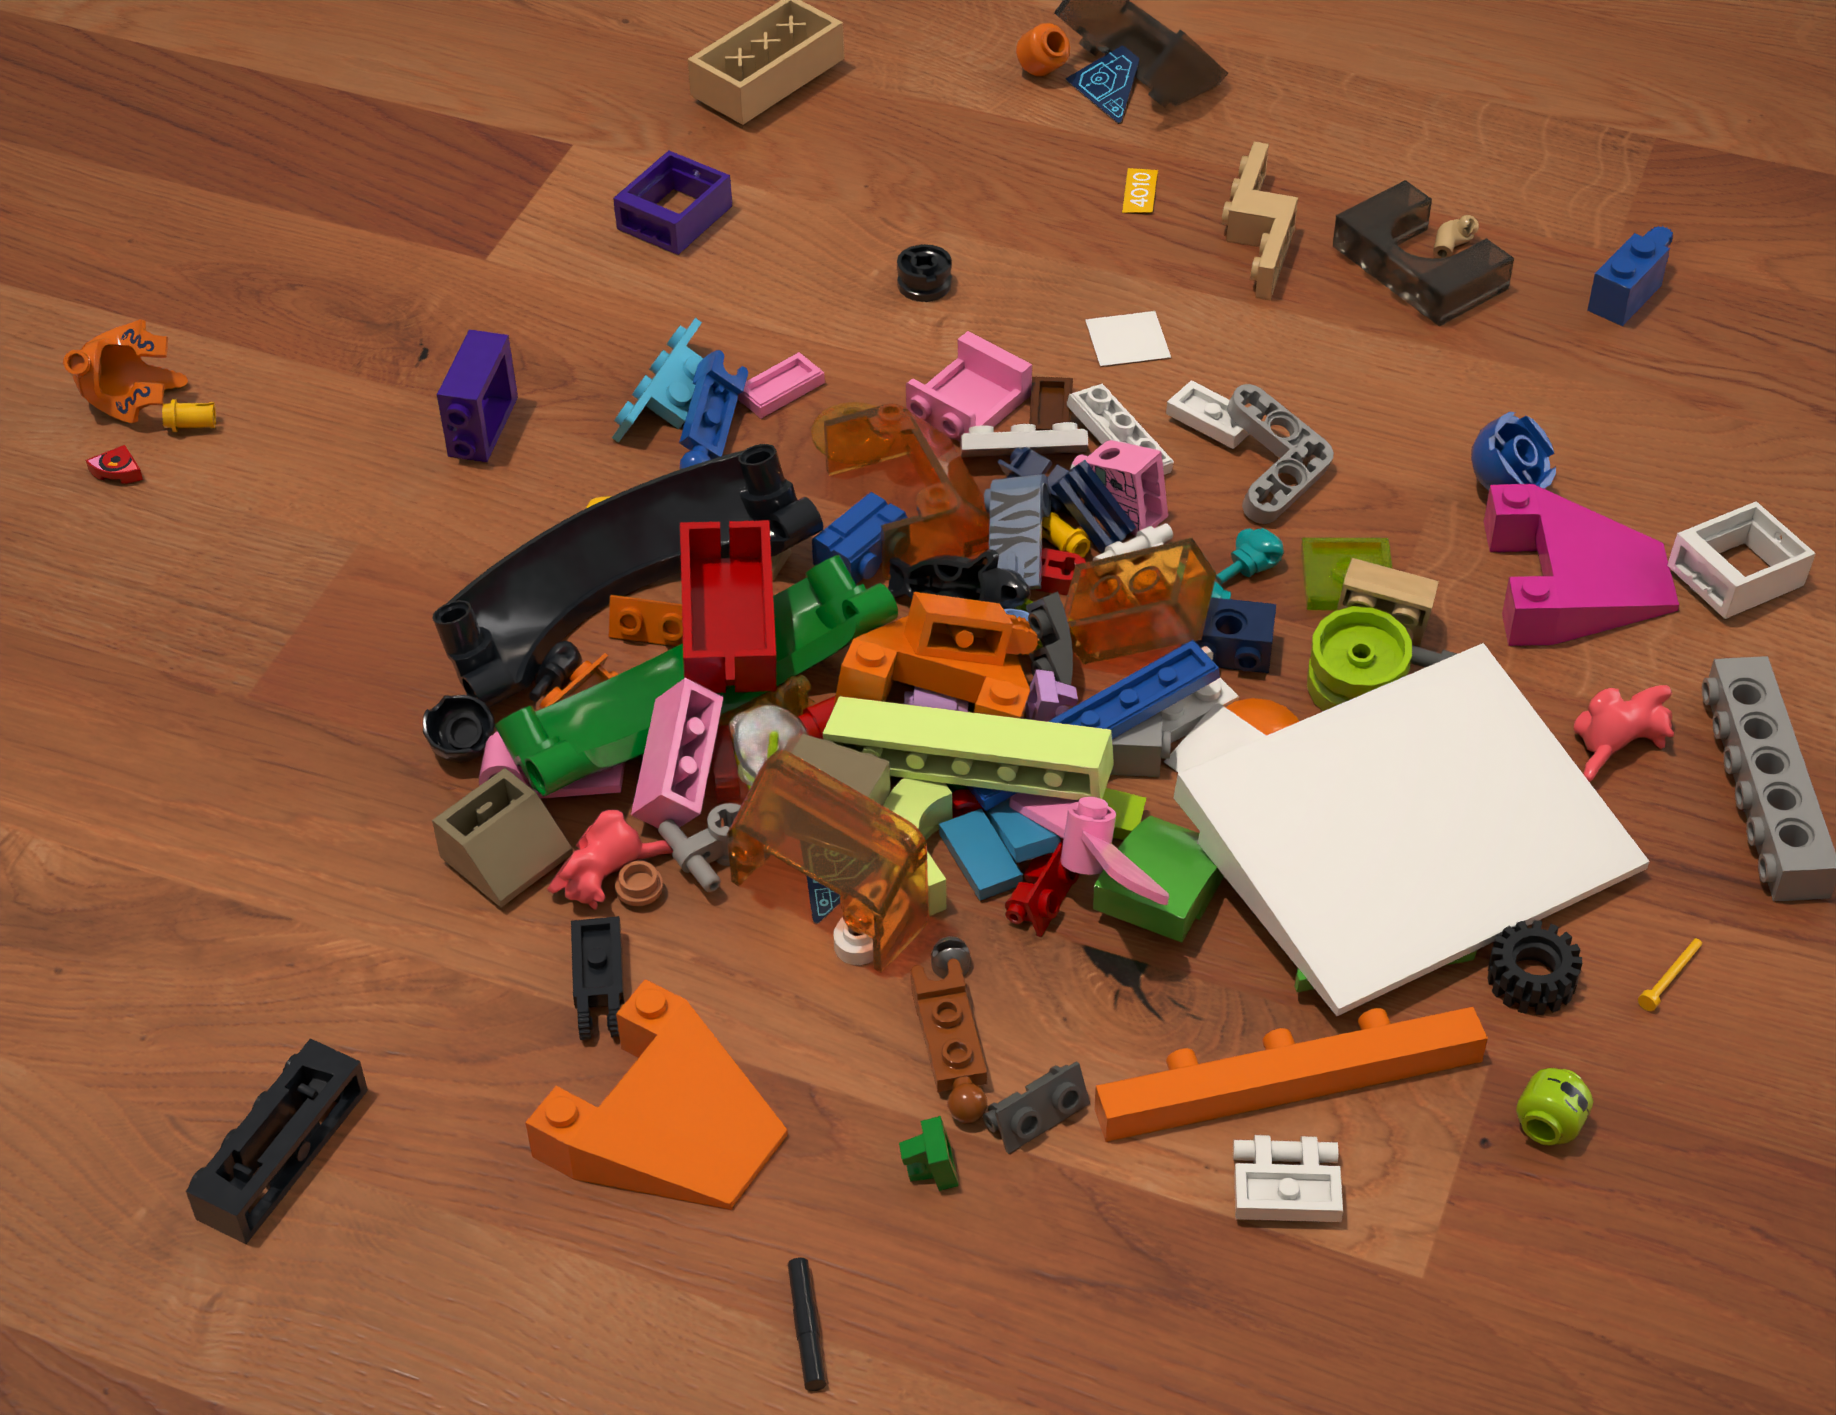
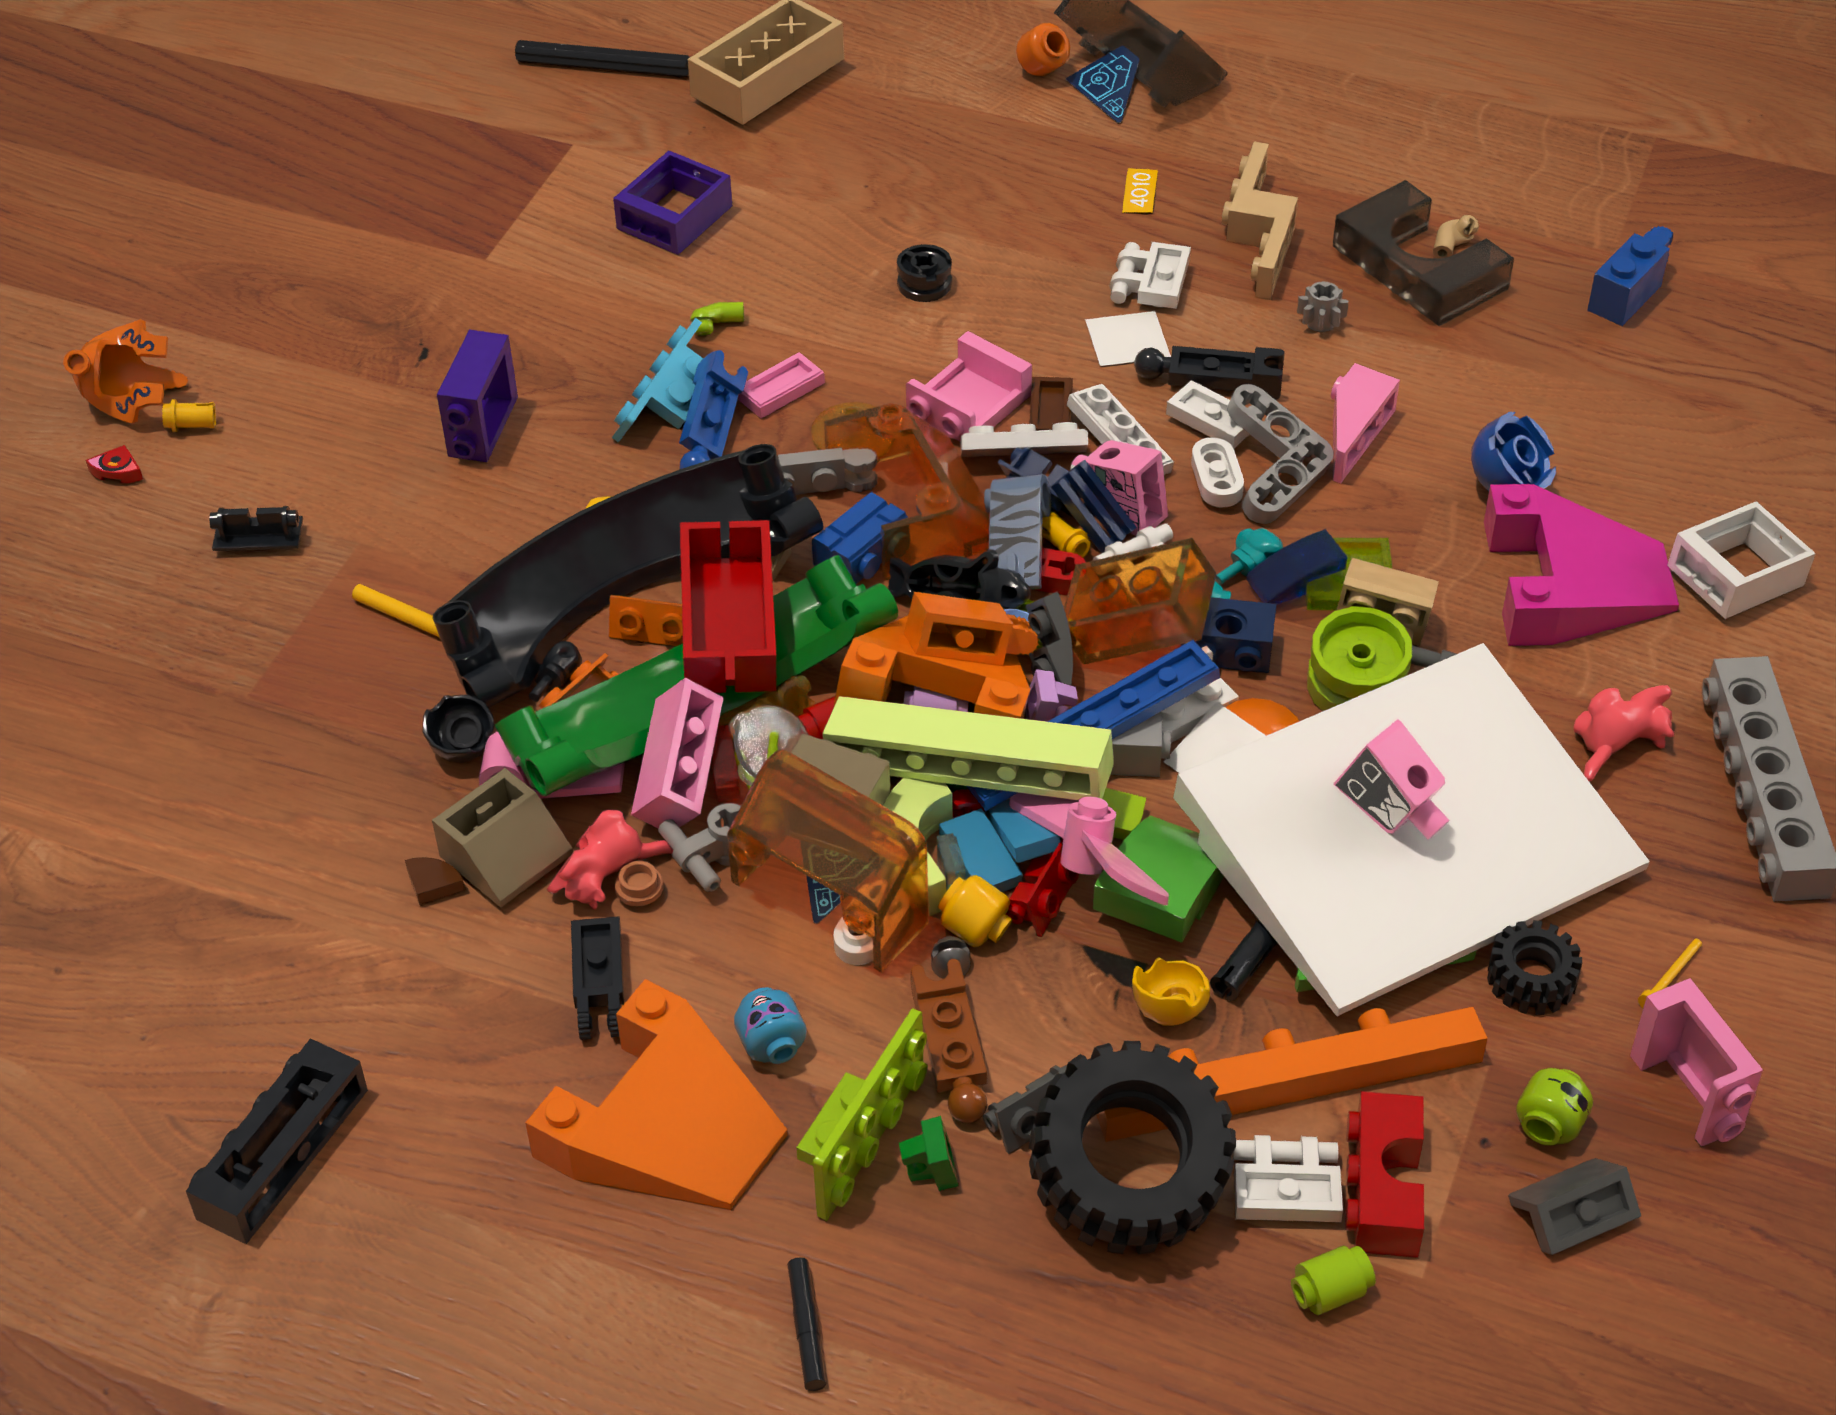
(269, 530): none -> black hinge
(394, 608): none -> yellow bar
(433, 879): none -> reddish brown tile
(602, 58): none -> black axle
(717, 313): none -> lime arm
(770, 1025): none -> dark azure head
(830, 470): none -> light grey hinge
(858, 1114): none -> lime bracket
(950, 859): none -> clear light blue tile
(975, 911): none -> yellow head
(1144, 1083): none -> black tyre
(1162, 275): none -> white plate
(1171, 991): none -> yellow hair
(1215, 367): none -> black plate
(1217, 472): none -> white plate
(1243, 962): none -> black pin
(1288, 570): none -> clear blue slope
(1322, 306): none -> light grey gear
(1333, 1279): none -> lime brick
(1361, 410): none -> bright pink slope
(1385, 1210): none -> red arch
(1395, 782): none -> bright pink torso
(1578, 1203): none -> dark grey panel
(1705, 1054): none -> bright pink panel

